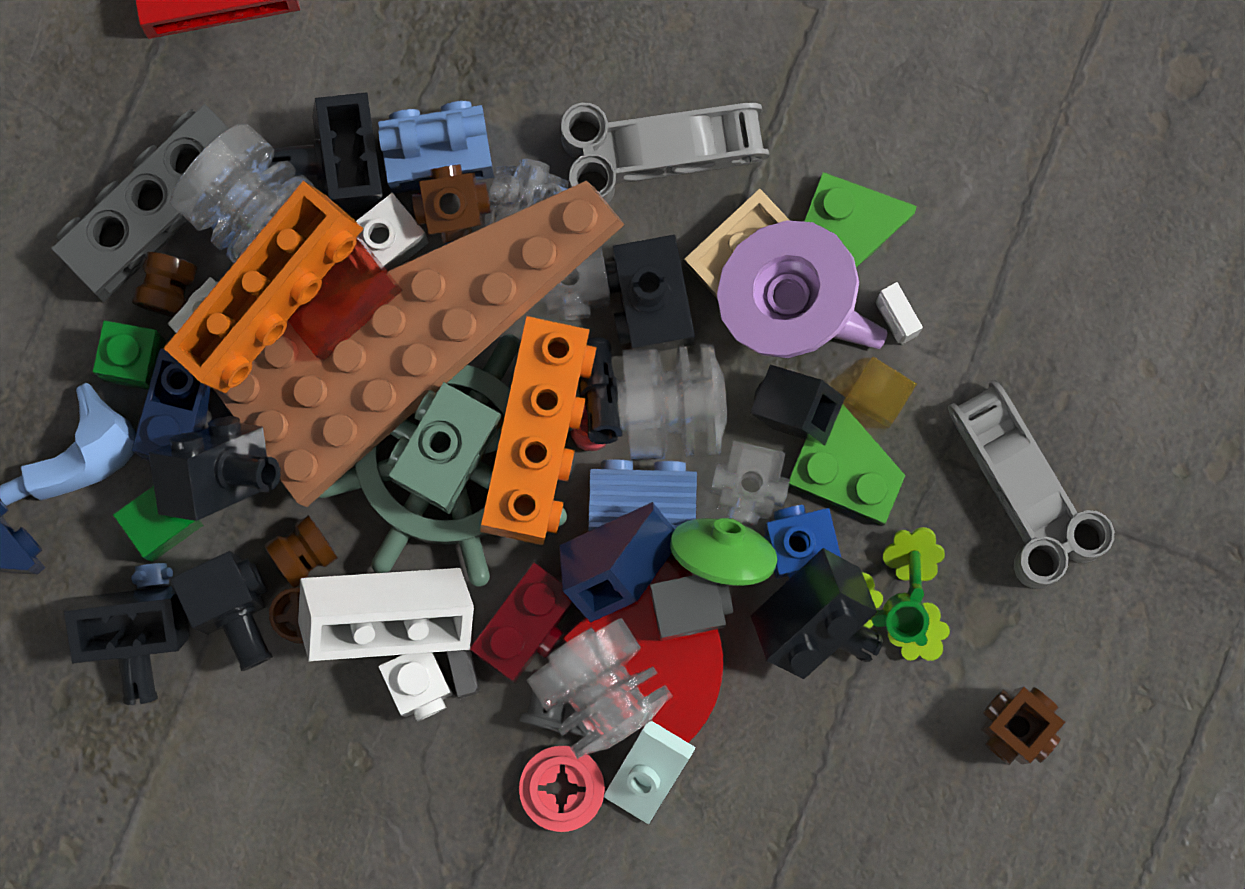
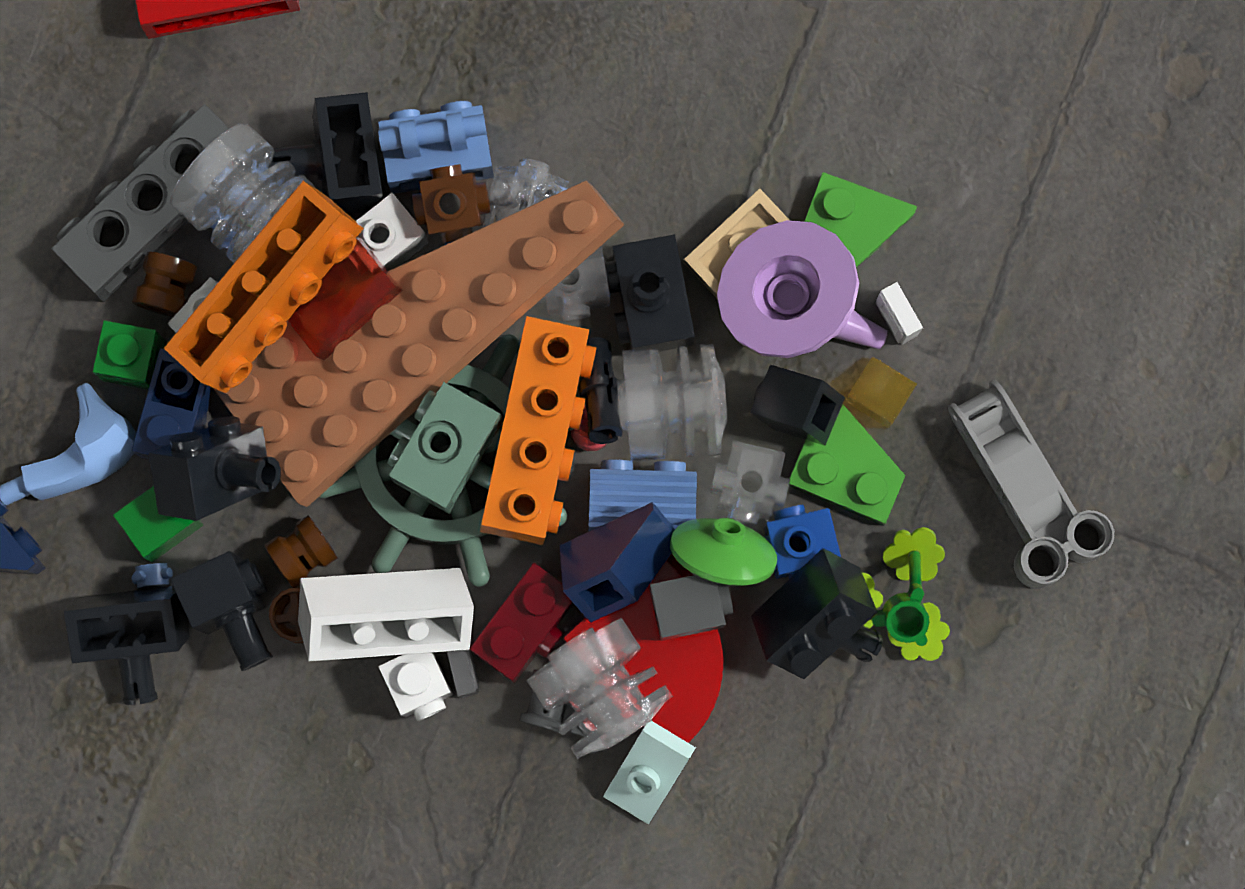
(543, 807): coral gear -> none
(662, 143): light grey piece -> none
(1041, 723): reddish brown brick -> none

